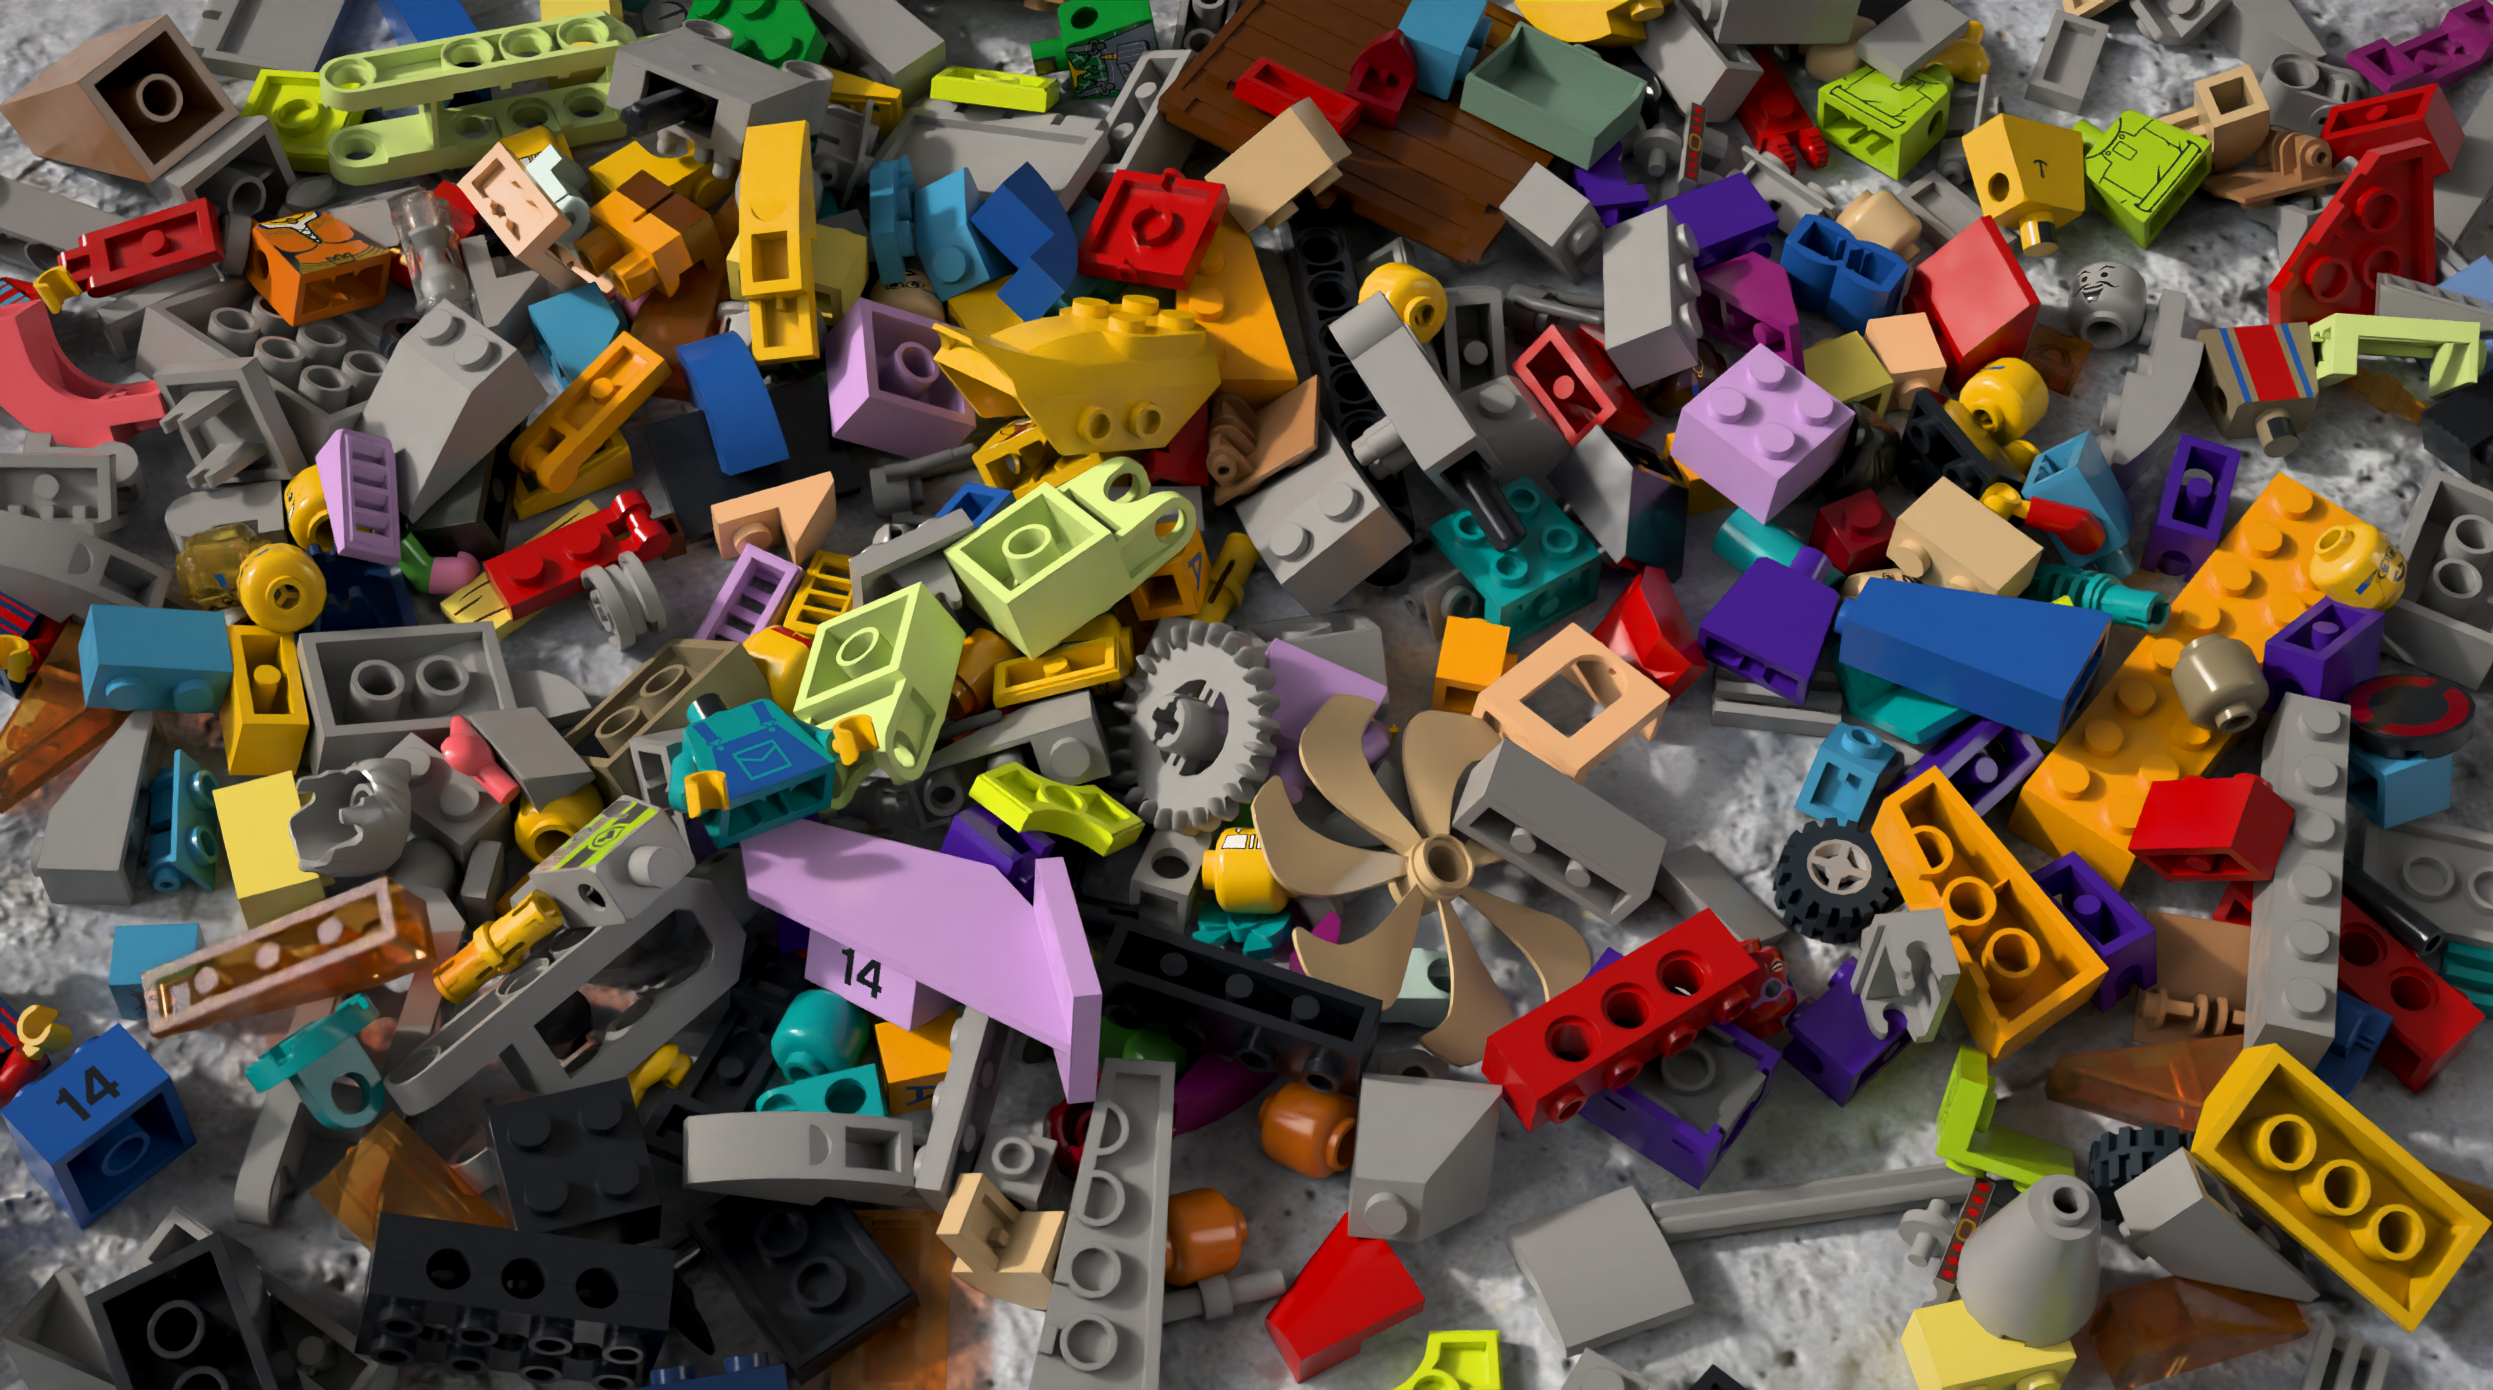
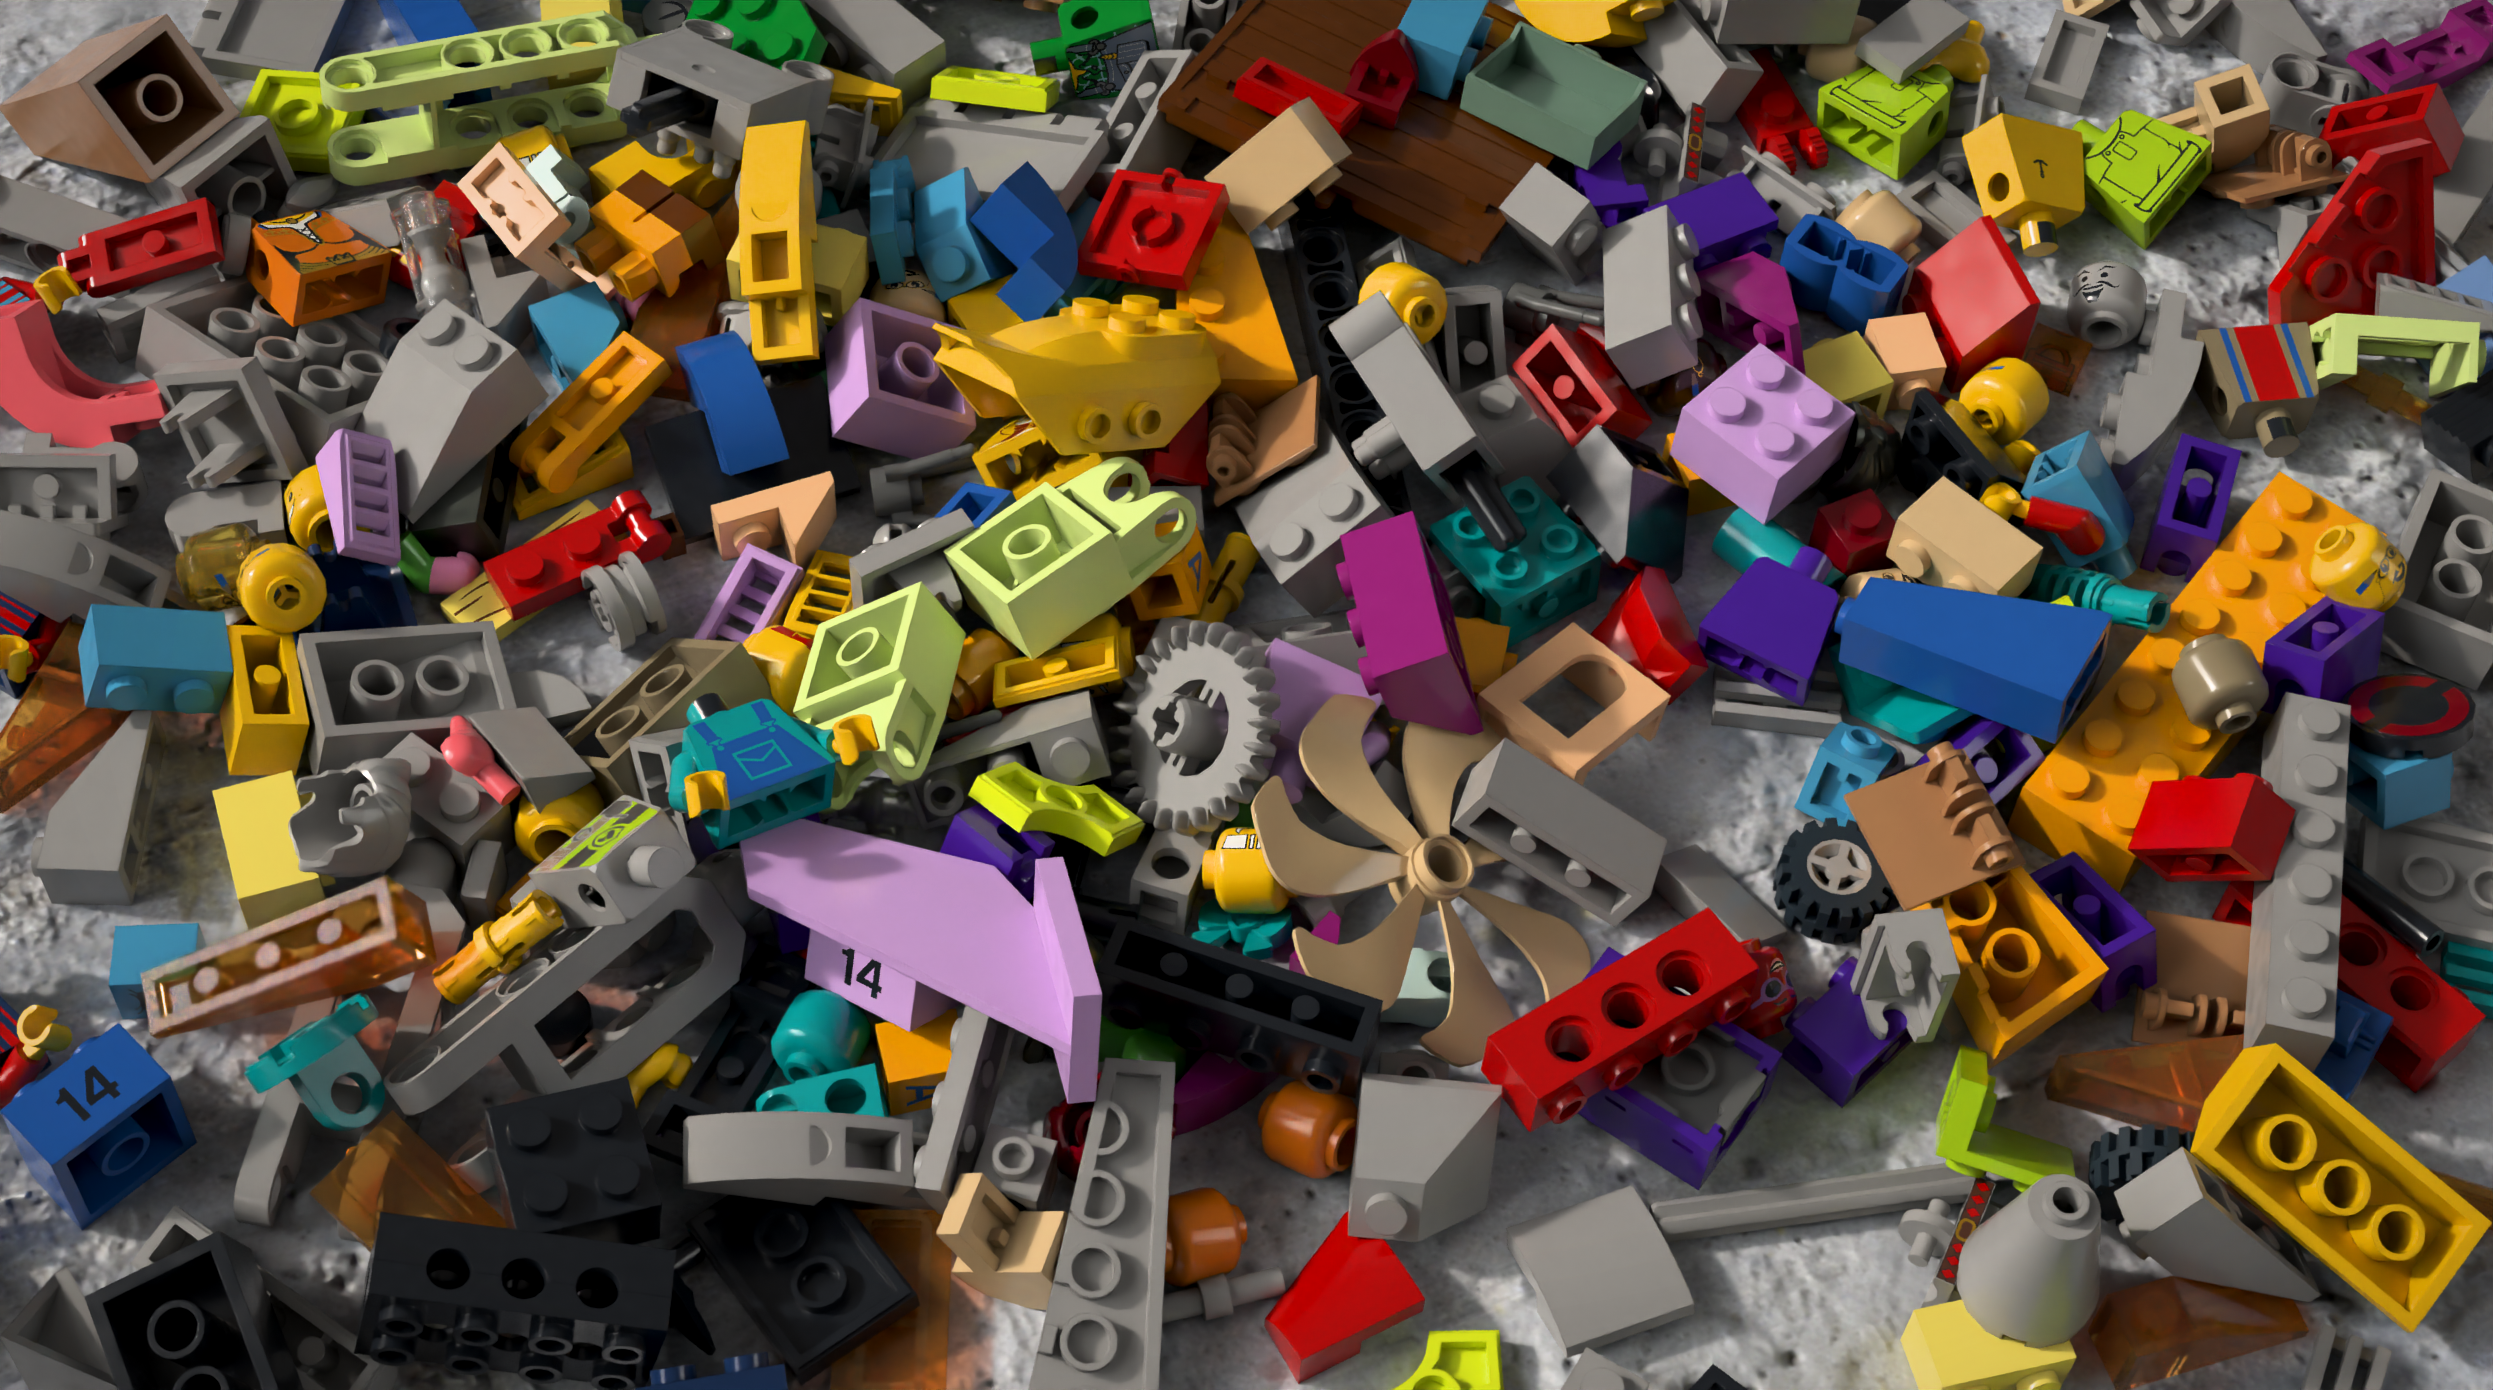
(185, 803): dark azure hinge -> none
(1407, 626): none -> magenta slope
(1934, 828): none -> medium nougat hinge

